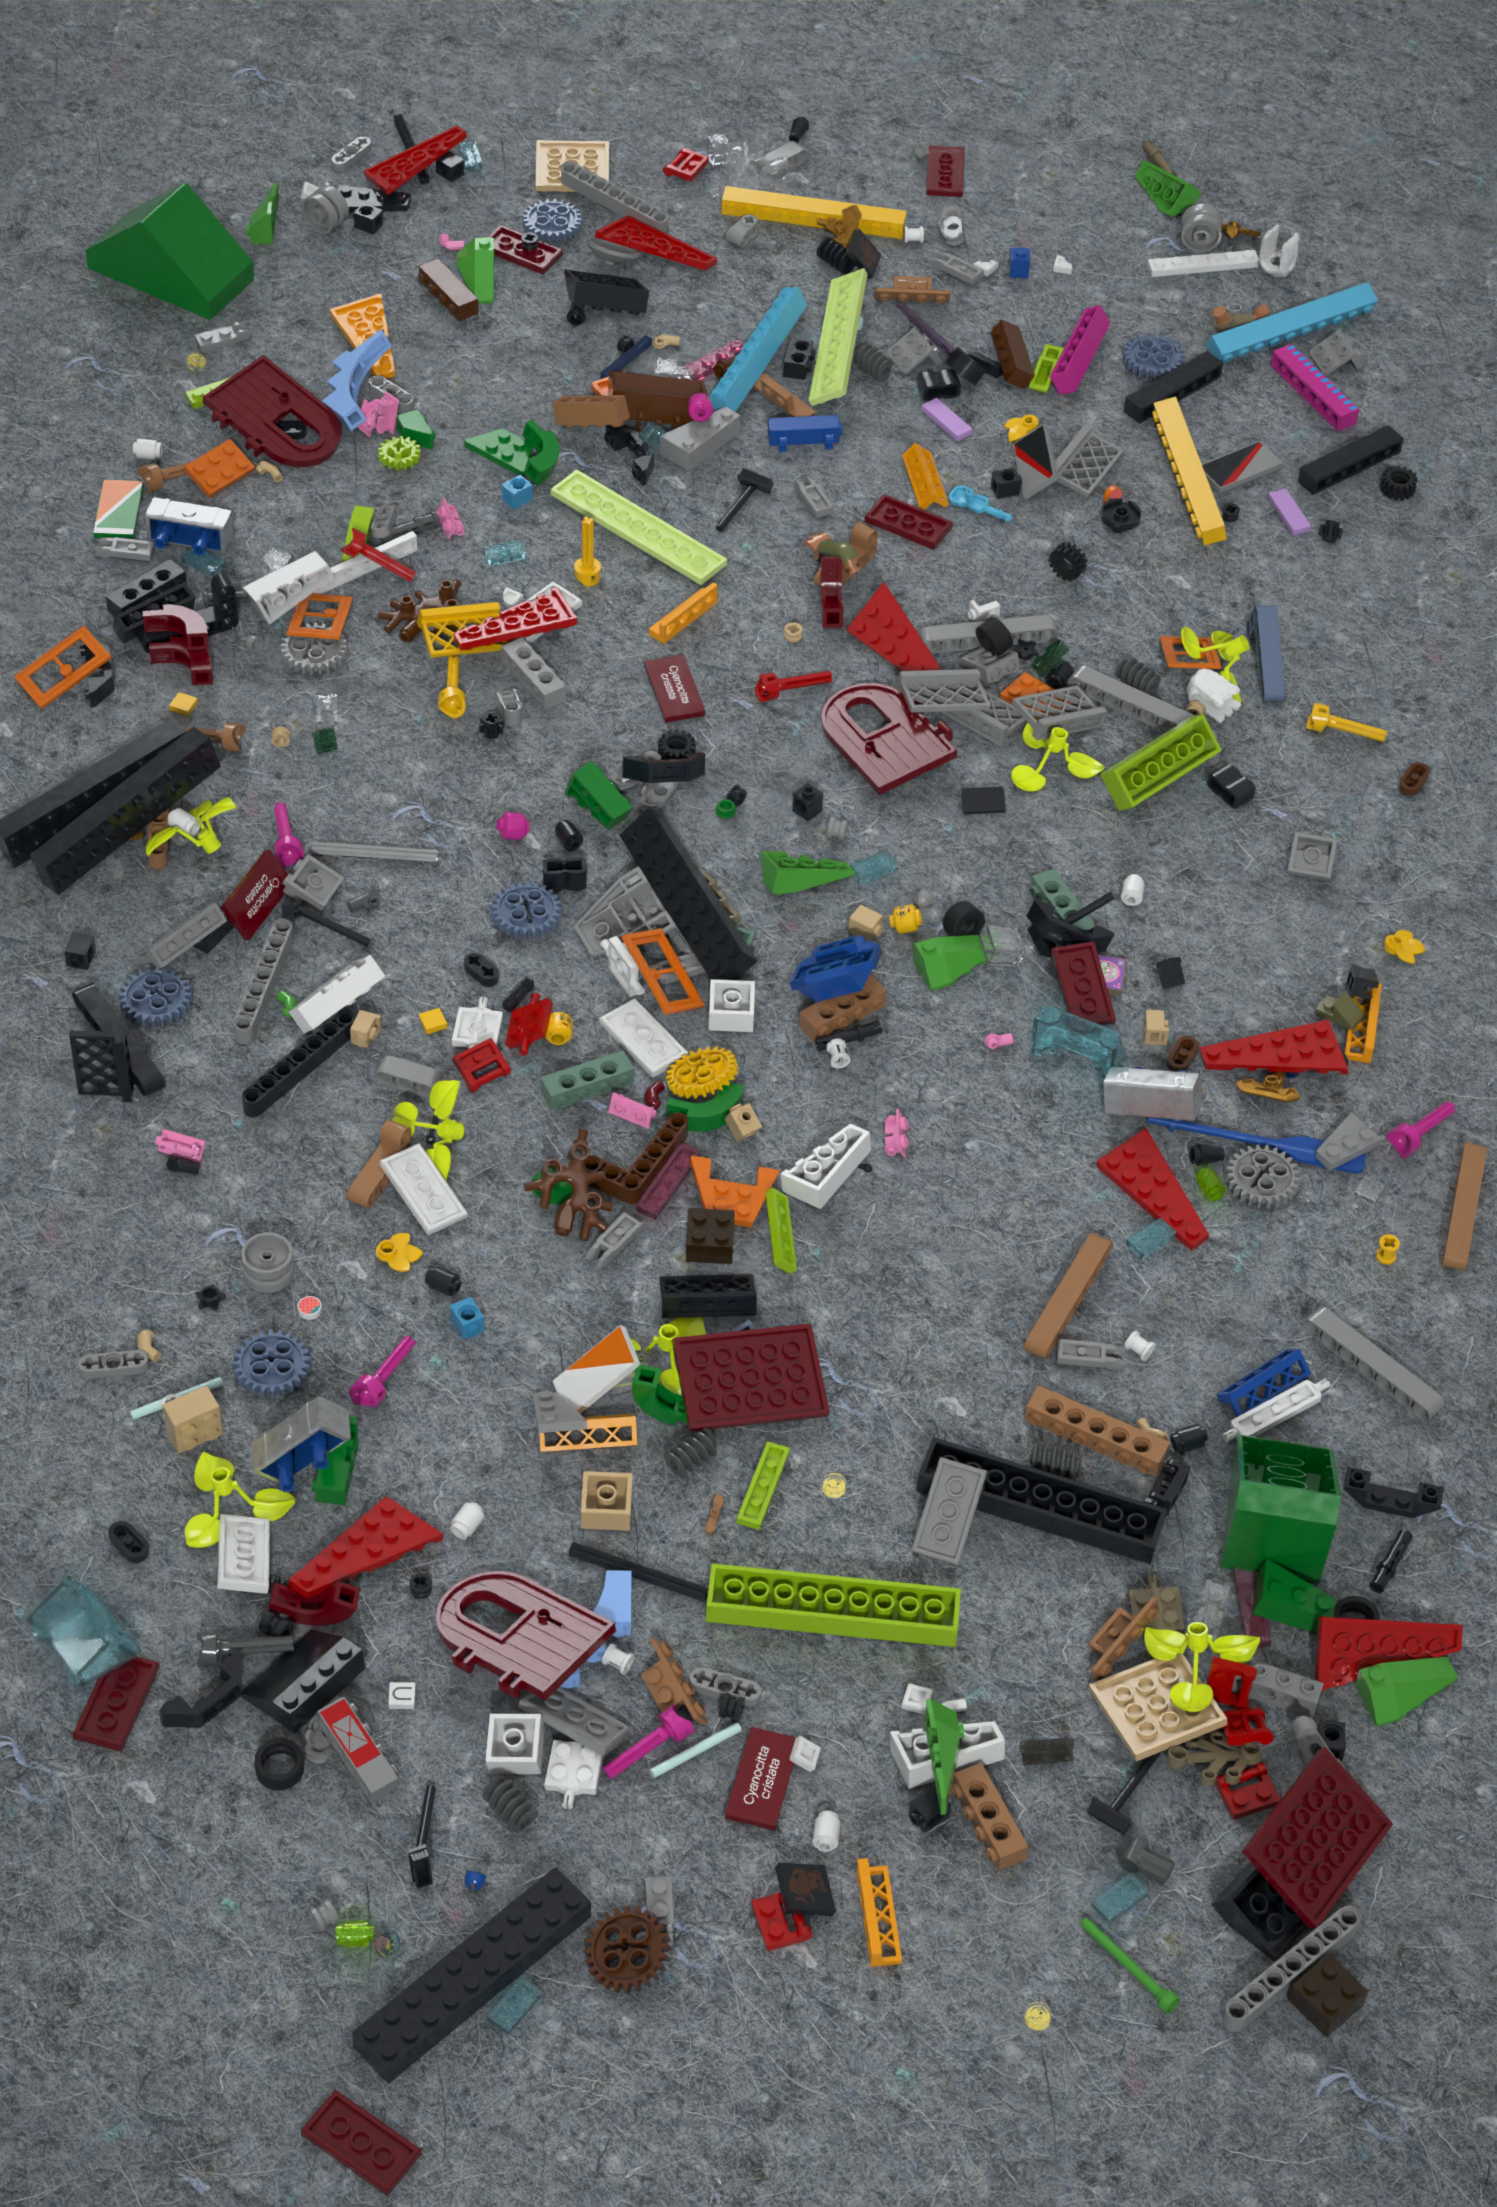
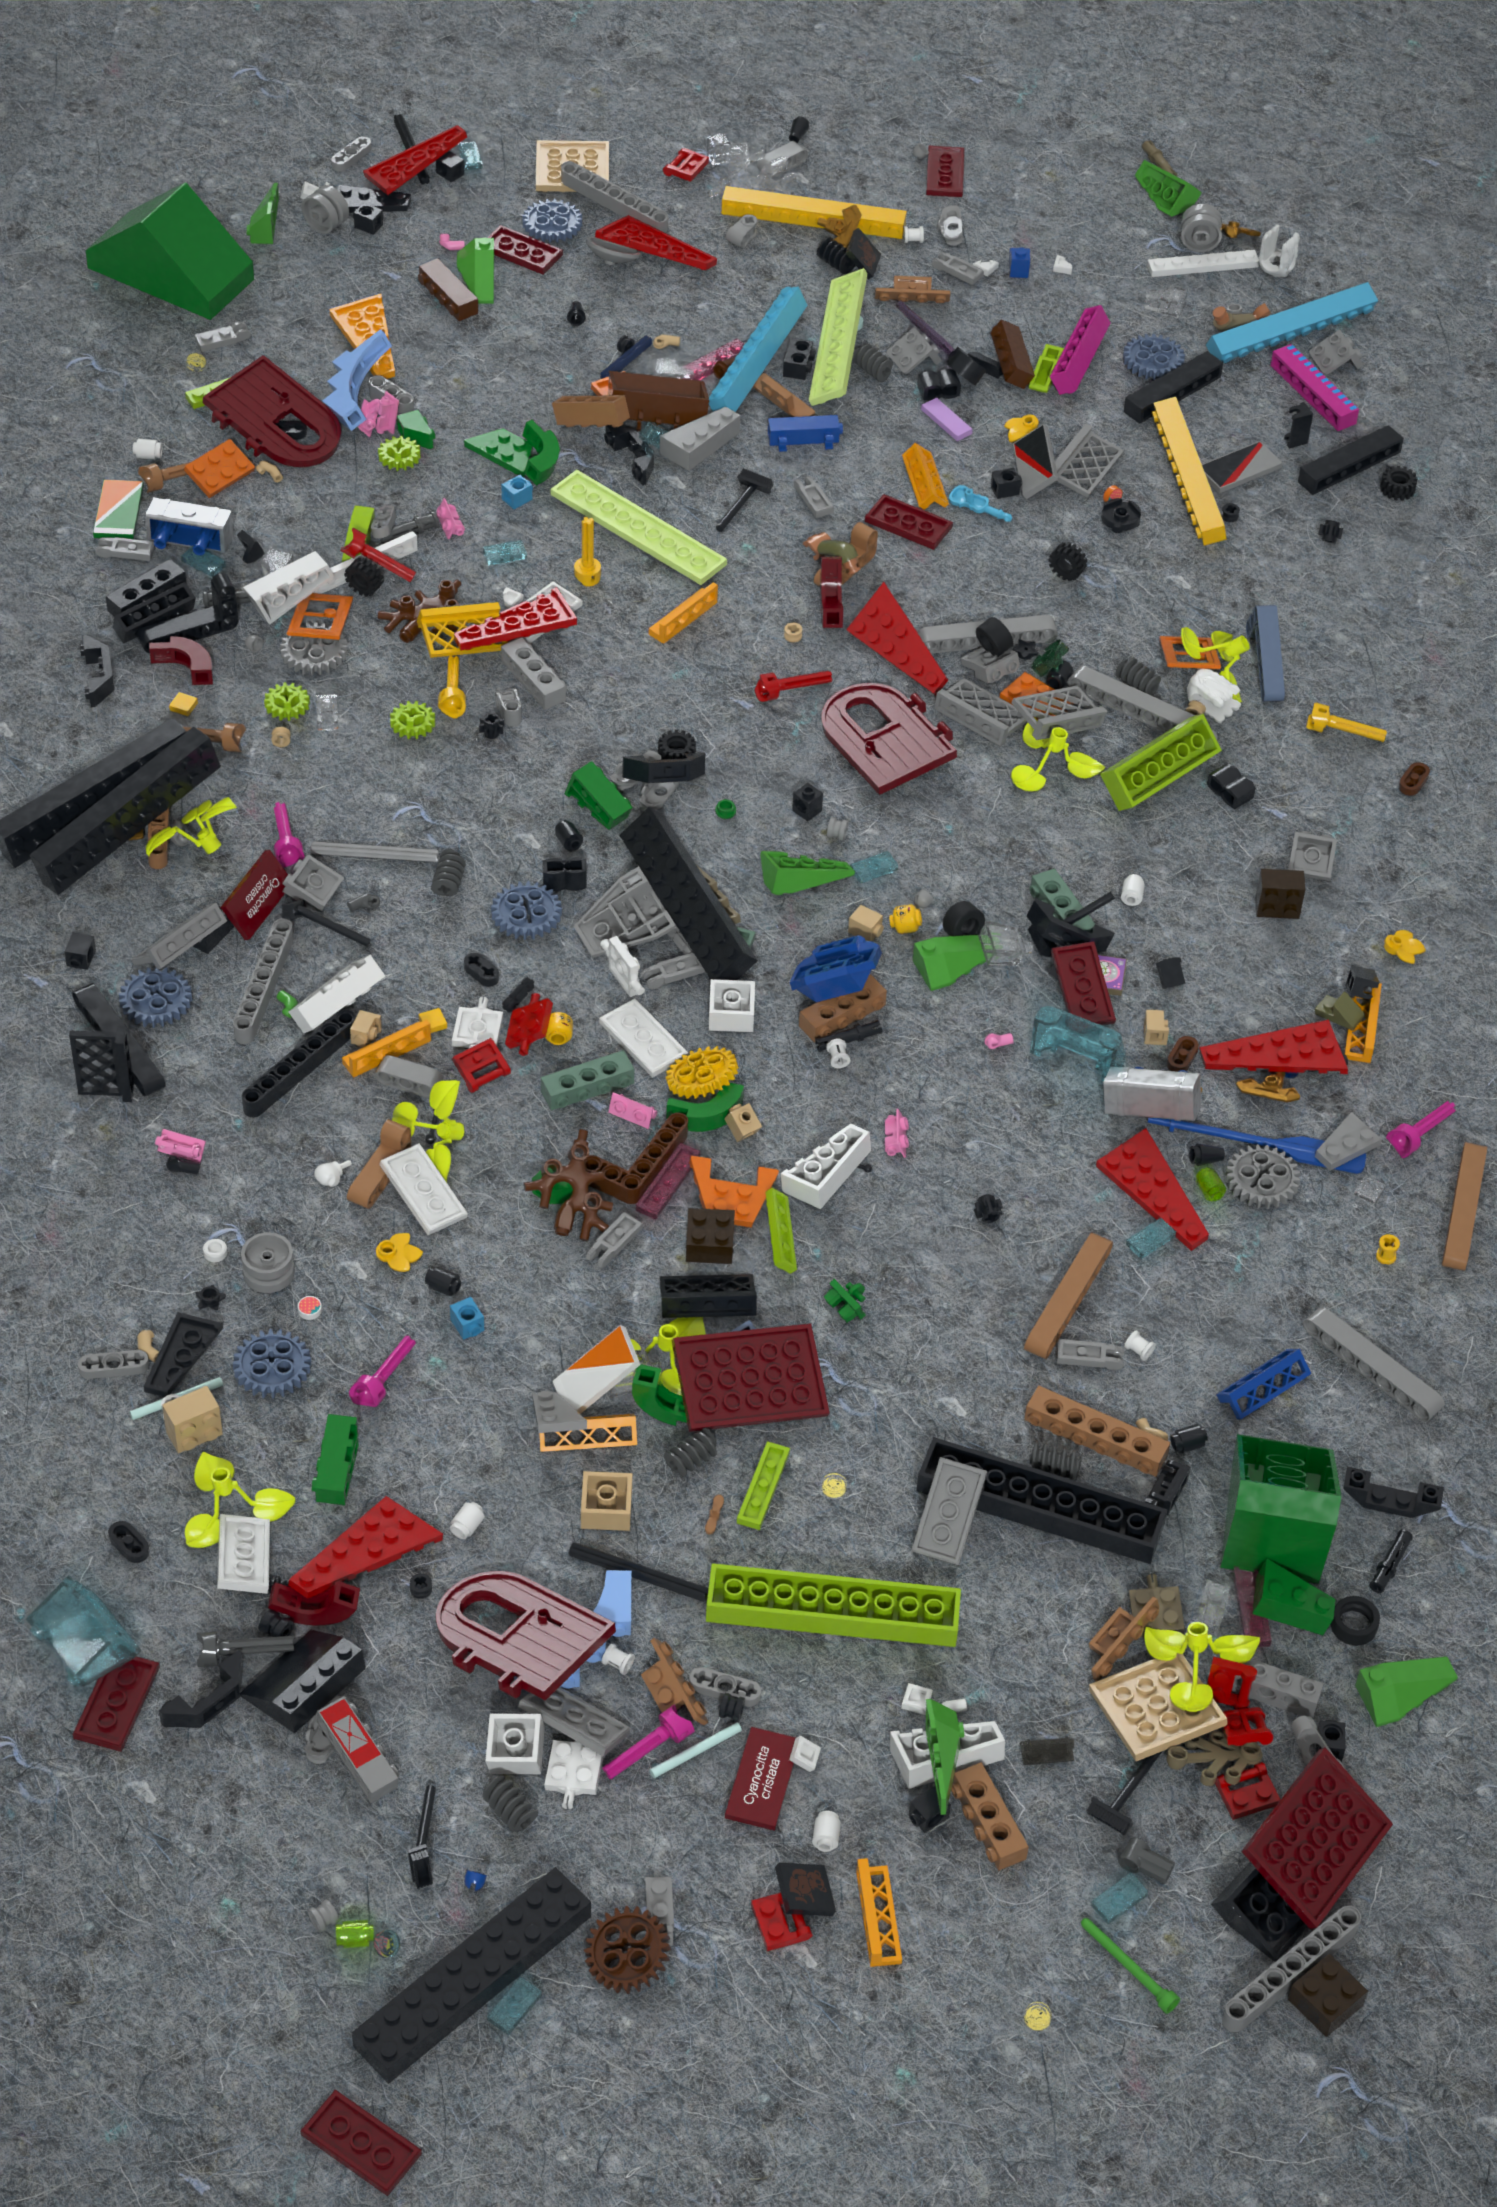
(72, 678): orange door -> none
(178, 620): dark red arch -> none
(180, 1351): none -> black wing
(183, 821): white brick -> none
(215, 1250): none -> white tile
(253, 548): none -> black tile
(273, 1747): black tyre -> none
(286, 701): none -> lime gear
(300, 1442): flat silver piece -> none
(324, 740): clear green tile -> none
(330, 1172): none -> white piece
(364, 577): none -> black tyre
(393, 1045): none -> light orange fence
(402, 1695): white tile -> none
(412, 720): none -> lime gear
(448, 873): none -> dark grey piece
(513, 826): dark pink head -> none
(529, 241): black bush -> none
(606, 292): black slope -> none
(652, 1093): dark red arm -> none
(653, 975): orange door -> none
(674, 688): dark red tile -> none
(700, 407): dark pink head -> none
(737, 795): black bush -> none
(852, 1307): none -> green hips
(944, 682): light grey fence -> none
(983, 800): black slope -> none
(984, 612): white bracket -> none
(988, 1208): none -> black gear
(1276, 1410): white plate -> none
(1280, 893): none -> dark brown brick
(1289, 512): lavender tile -> none
(1300, 426): none -> black hinge
(1358, 1643): red wing -> none

